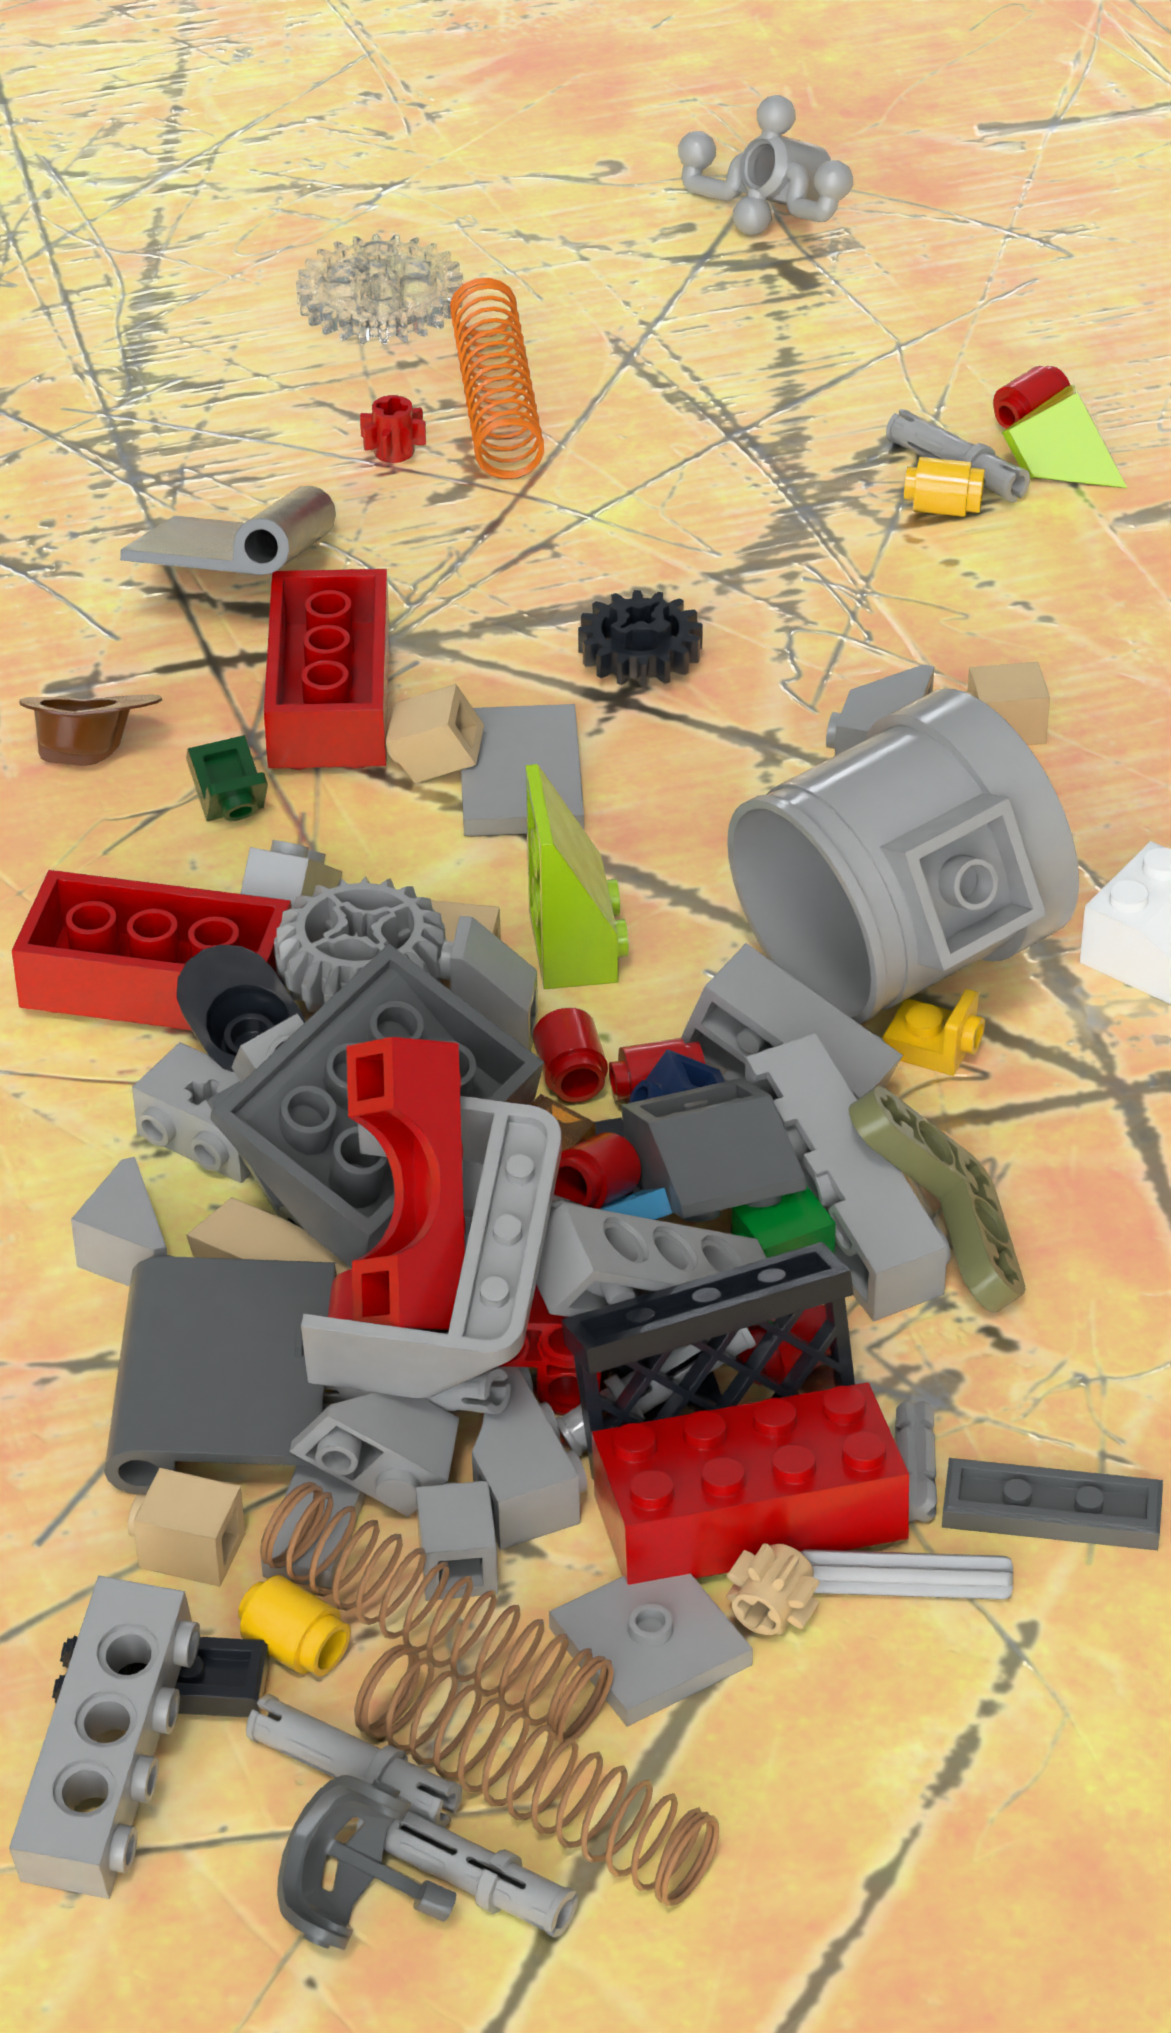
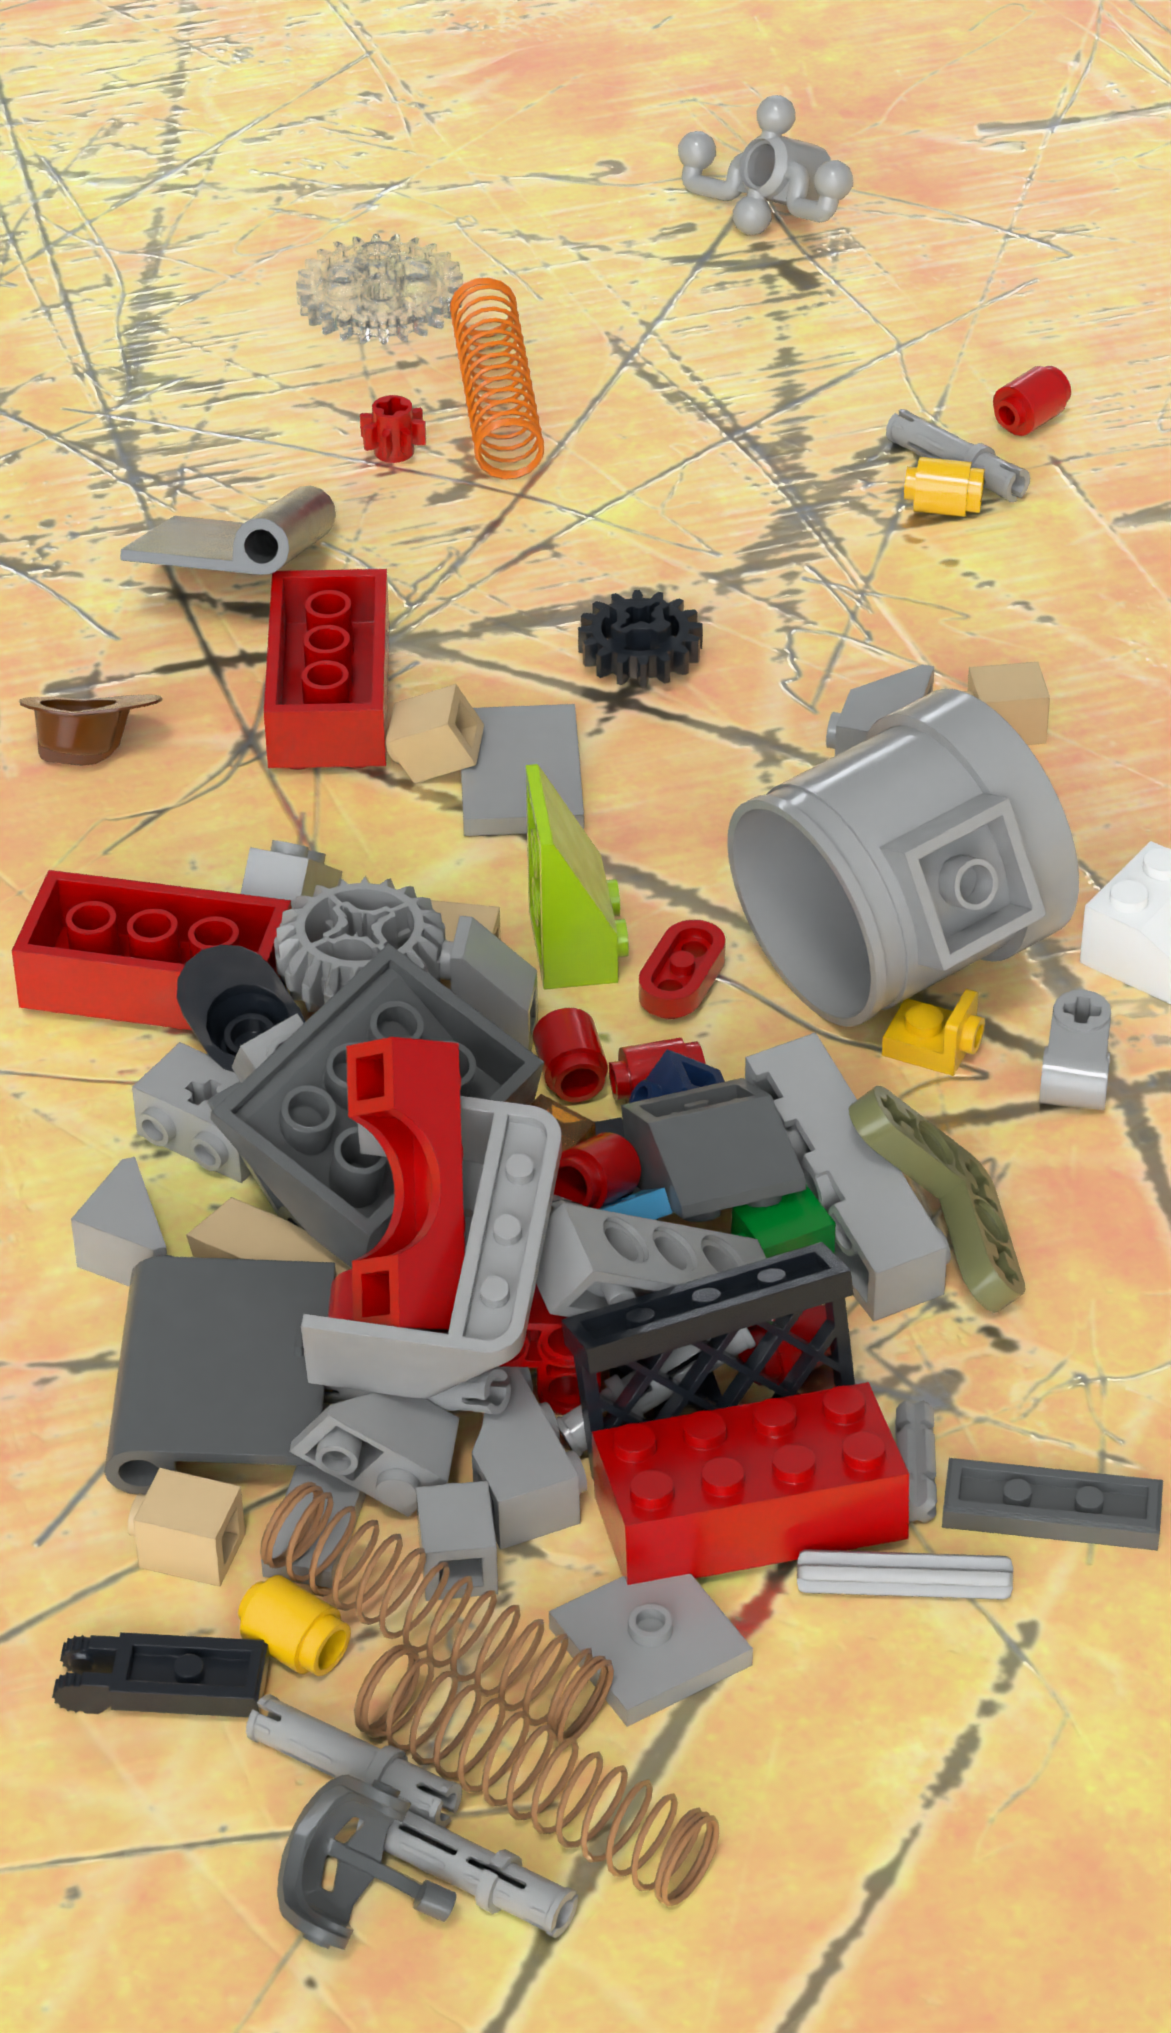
(121, 1627): light grey brick -> none
(227, 779): dark green bracket -> none
(682, 968): none -> red plate
(761, 1006): light grey wedge -> none
(772, 1589): tan gear -> none
(1063, 443): slope -> none
(1077, 1052): none -> light grey piece

